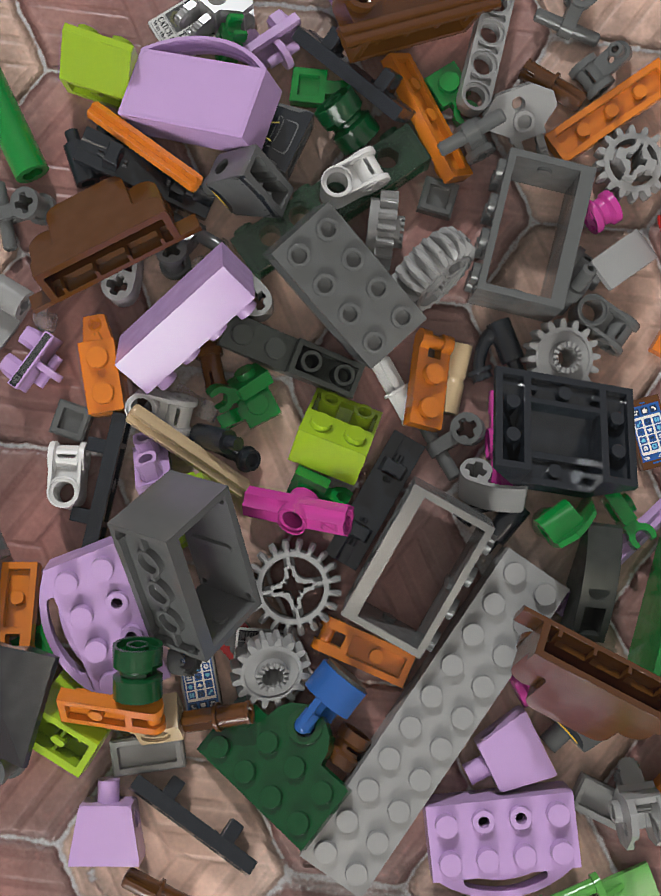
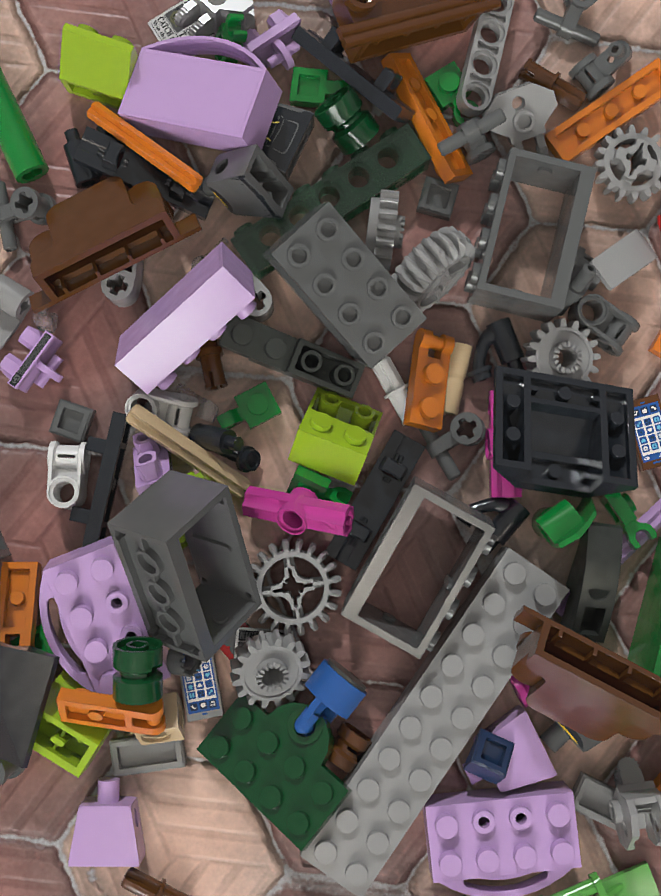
(103, 382): orange hinge -> none
(175, 259): dark grey piece -> none
(218, 716): reddish brown axle -> none
(221, 843): black hinge -> none
(243, 385): green plate -> none
(358, 174): white piece -> none
(364, 651): orange plate -> none
(477, 490): light grey panel -> none
(489, 757): none -> dark blue slope
(602, 212): dark pink wheel -> none

